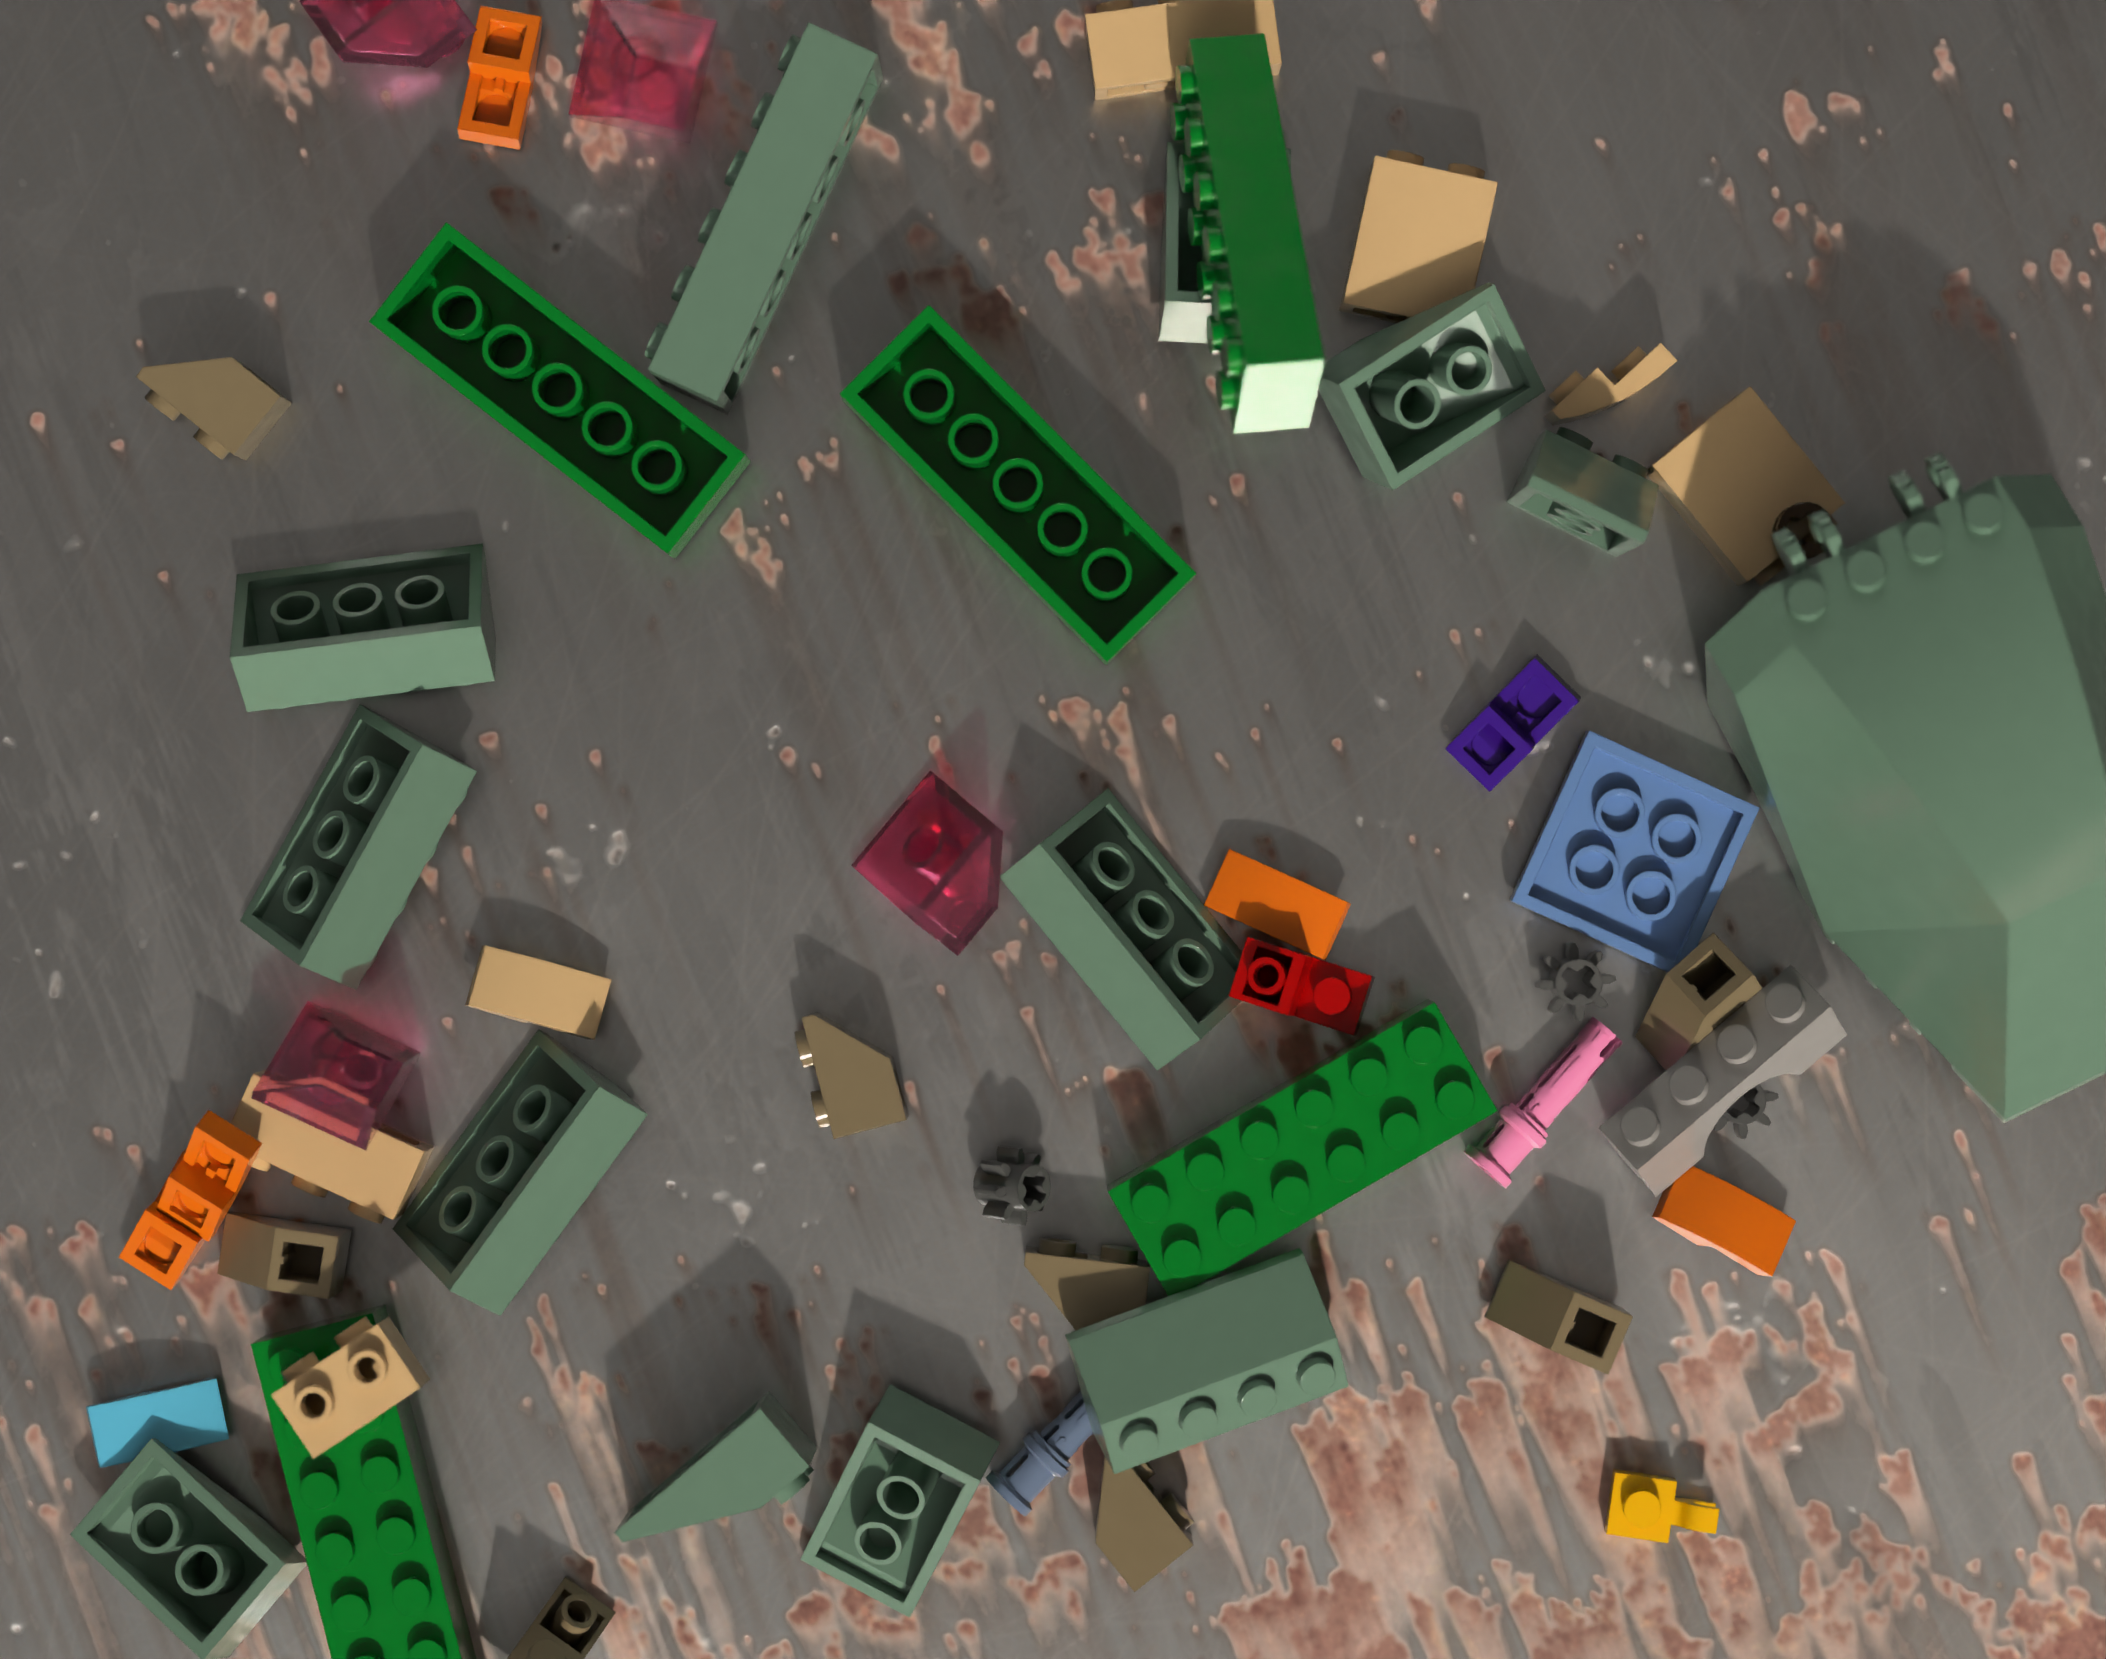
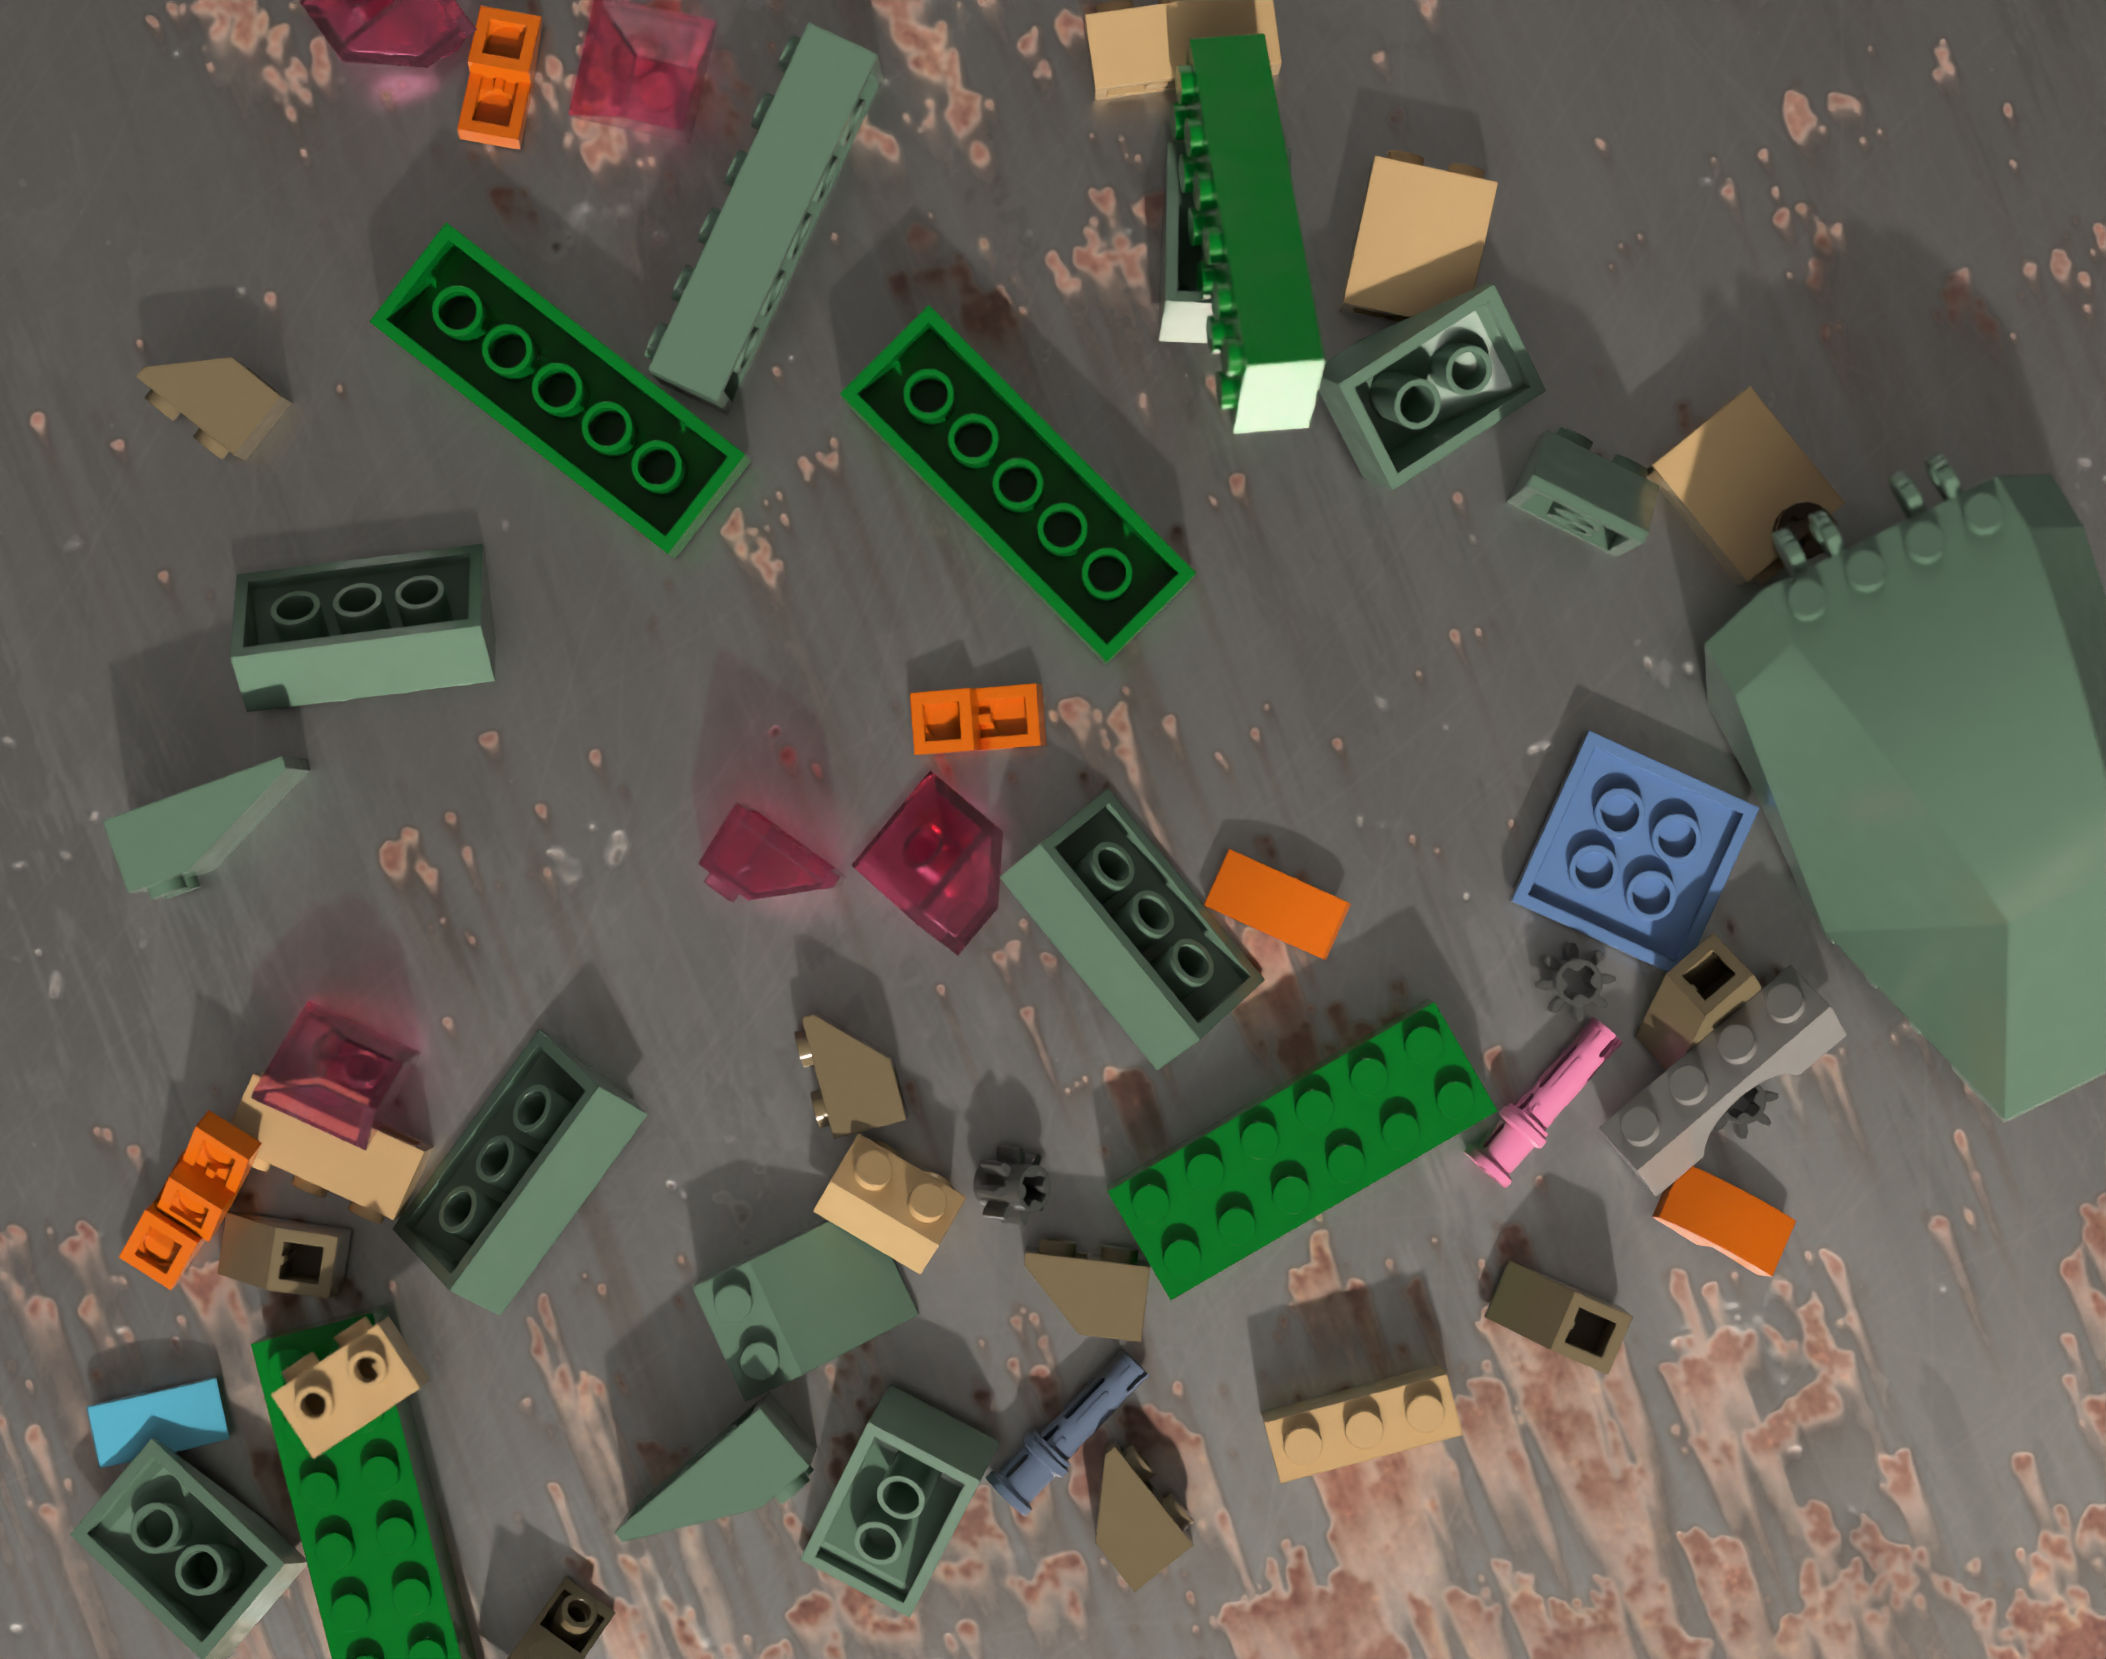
(194, 831): none -> sand green slope
(357, 848): sand green slope -> none
(538, 992): tan slope -> none
(762, 860): none -> clear pink slope
(801, 1305): none -> sand green slope
(890, 1203): none -> tan brick
(978, 719): none -> orange slope
(1206, 1360): sand green slope -> none
(1301, 986): red slope -> none
(1361, 1423): none -> tan brick
(1513, 722): dark purple slope -> none
(1585, 397): tan slope -> none
(1646, 1508): yellow plate -> none

